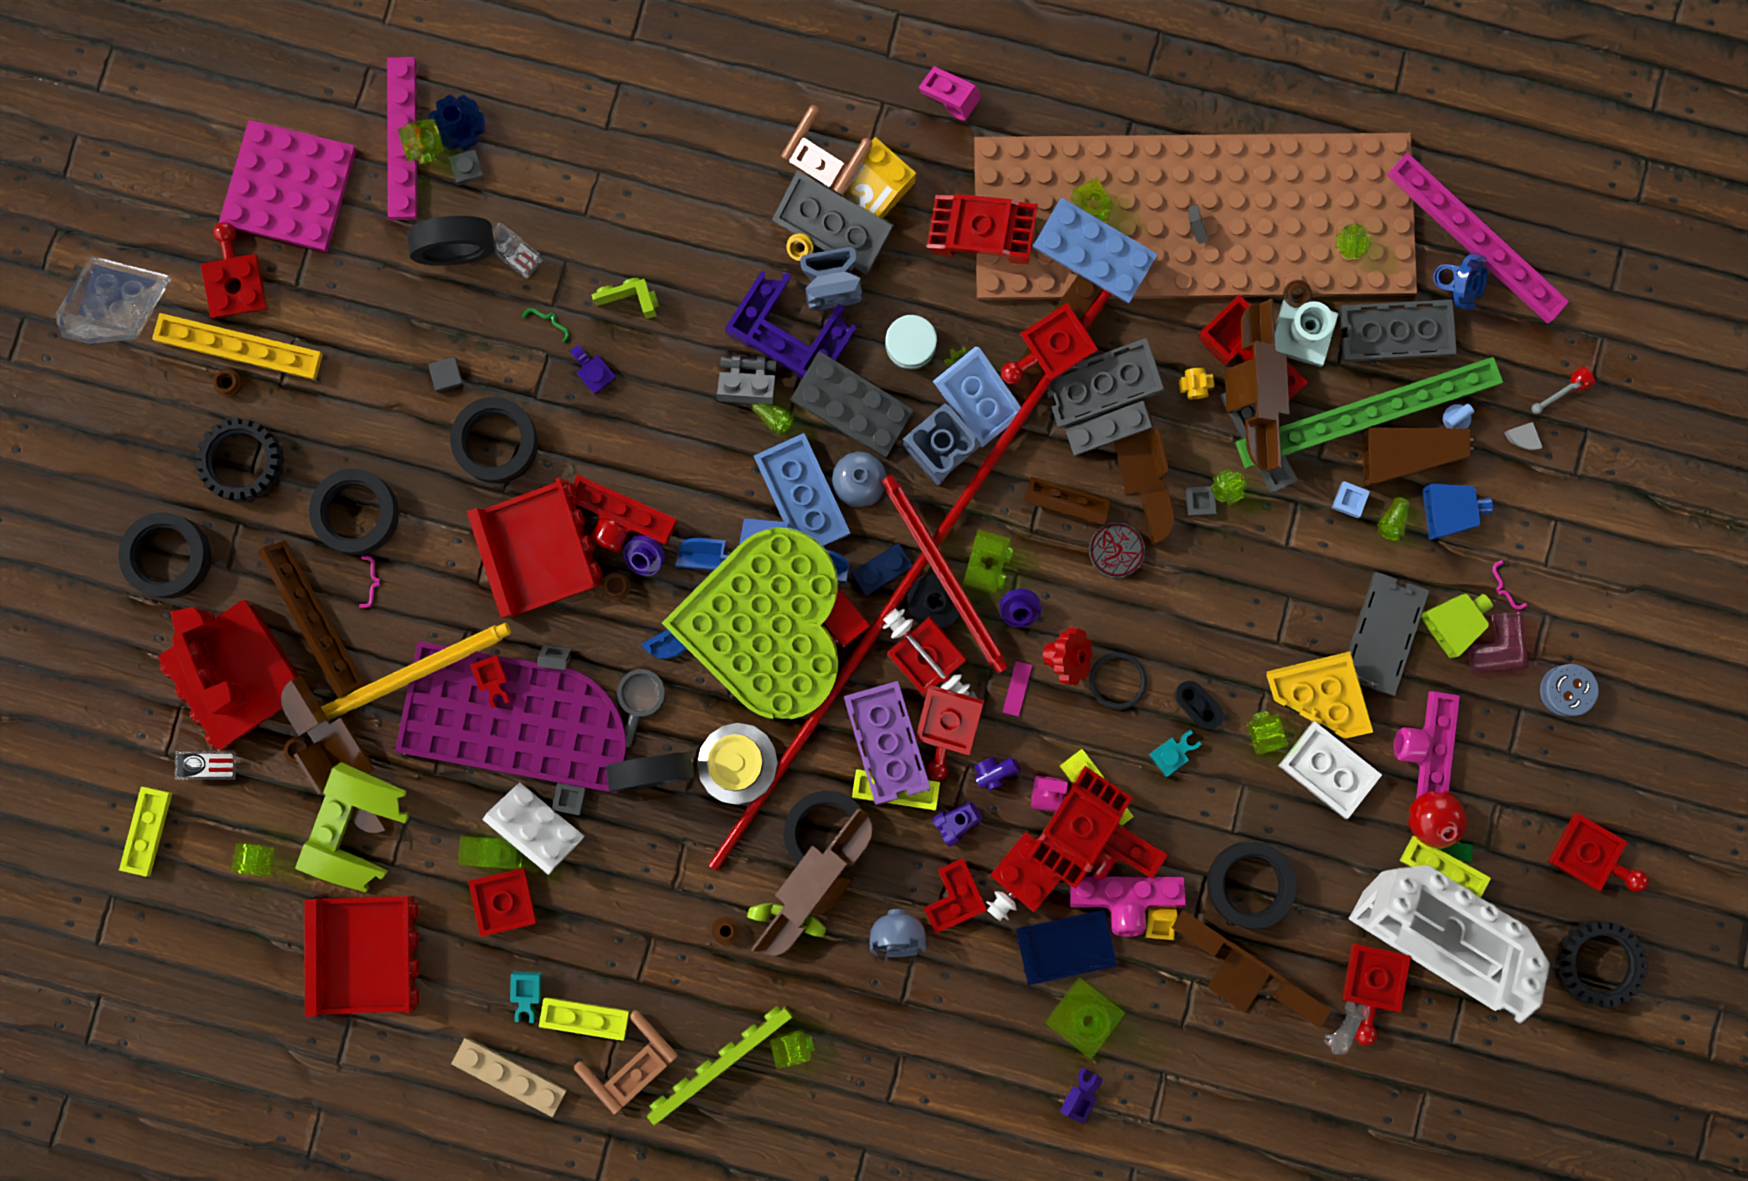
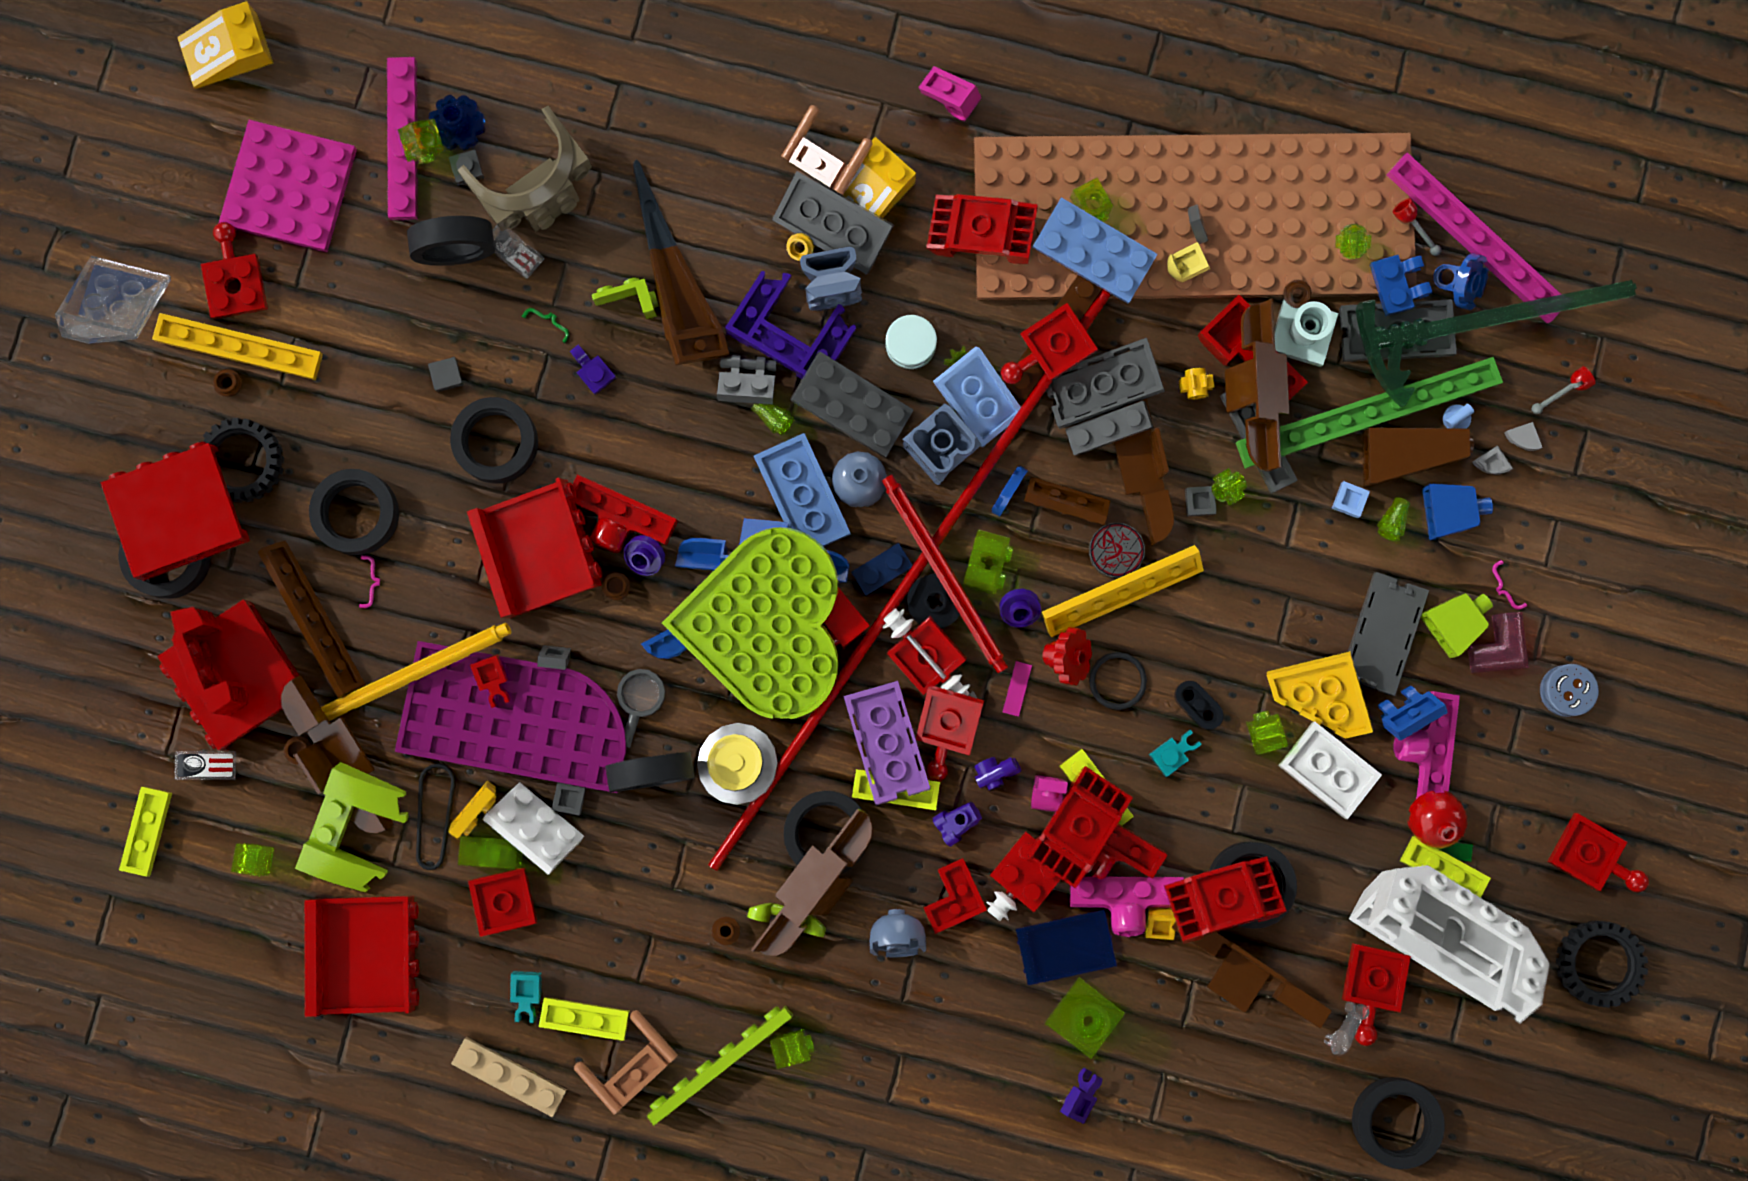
(173, 511): none -> red panel
(225, 45): none -> yellow slope
(419, 819): none -> black piece
(467, 818): none -> yellow plate
(540, 193): none -> dark tan piece
(685, 314): none -> reddish brown plate
(1009, 490): none -> blue tile
(1123, 591): none -> yellow plate
(1187, 263): none -> light yellow plate
(1224, 898): none -> red plate
(1392, 283): none -> blue plate
(1407, 212): none -> red hinge
(1414, 715): none -> blue plate
(1419, 332): none -> clear green piece
(1433, 1123): none -> black tyre
(1493, 462): none -> light grey tile

